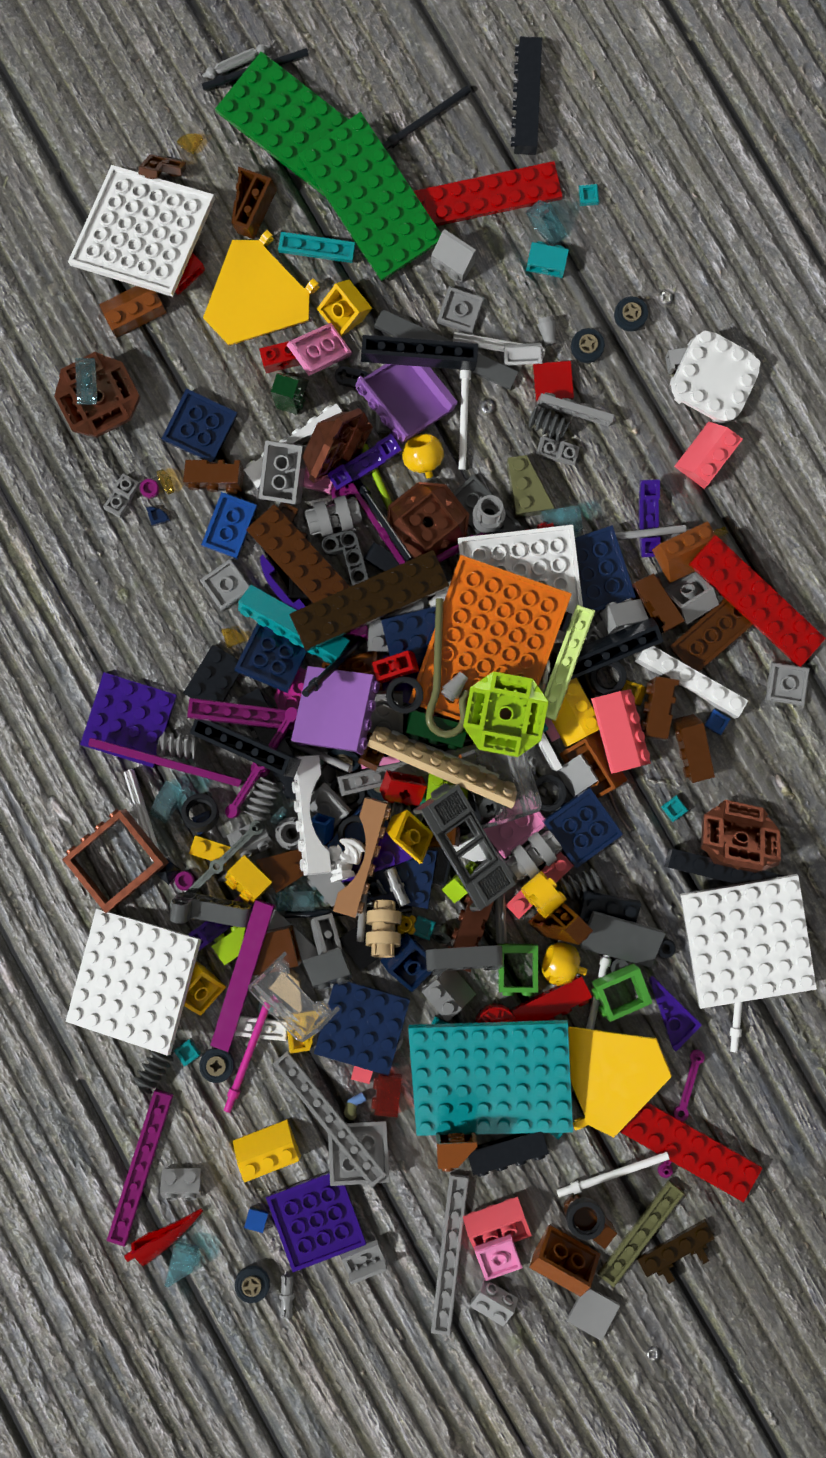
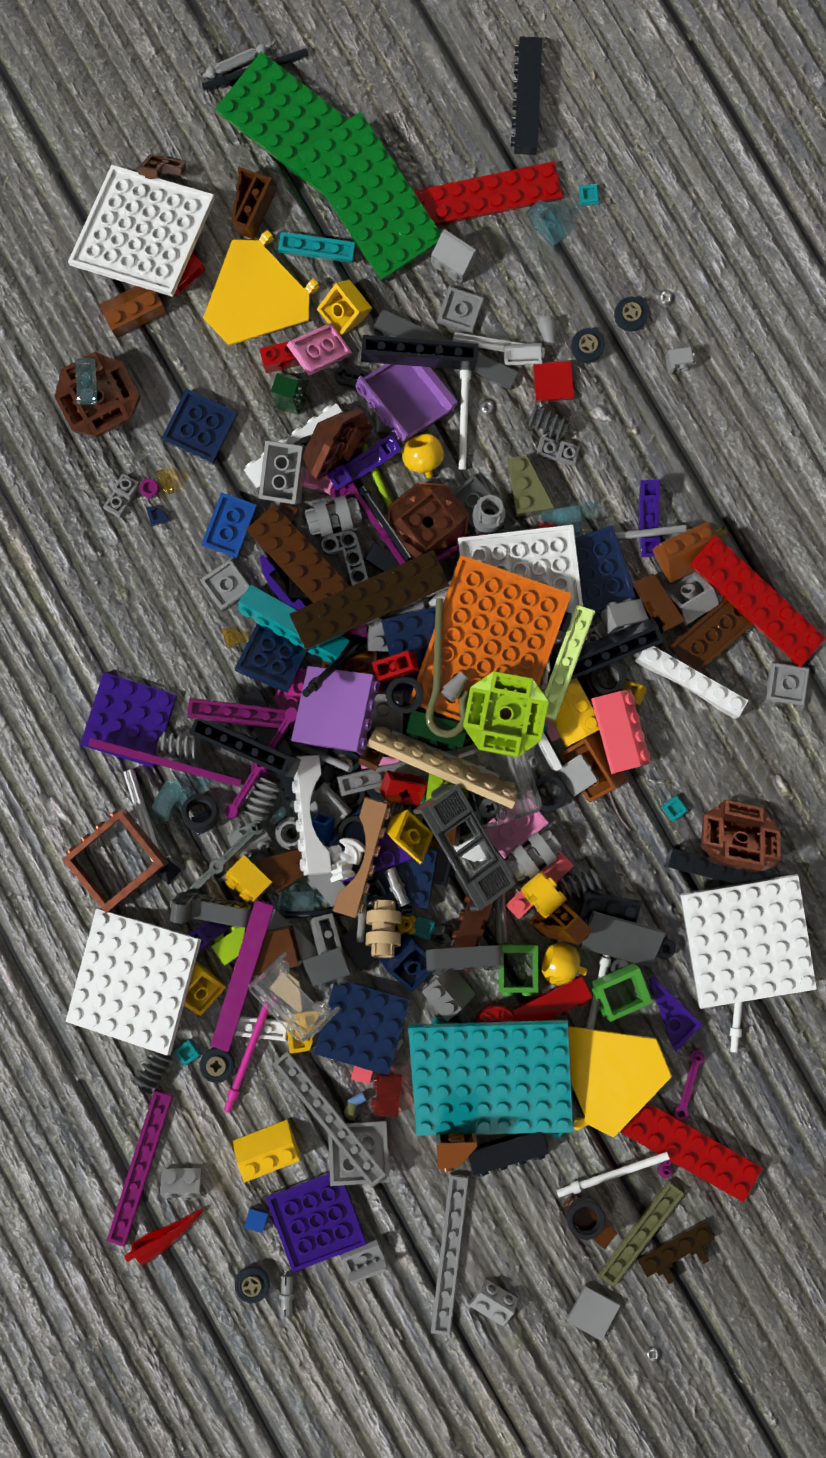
(182, 1262): clear light blue slope -> none
(184, 880): magenta tile -> none
(190, 142): clear yellow tile -> none
(208, 849): yellow plate -> none
(214, 475): reddish brown wedge -> none
(214, 676): black plate -> none
(394, 139): black bar -> none
(454, 888): lime slope -> none
(497, 1222): coral slope -> none
(498, 1257): bright pink tile -> none
(547, 259): teal brick -> none
(565, 1261): dark orange slope -> none
(581, 410): light grey plate -> none
(582, 827): dark blue plate -> none
(659, 707): reddish brown wedge -> none
(693, 748): reddish brown wedge -> none
(708, 453): coral slope -> none
(715, 377): white plate -> none
(717, 722): blue tile -> none

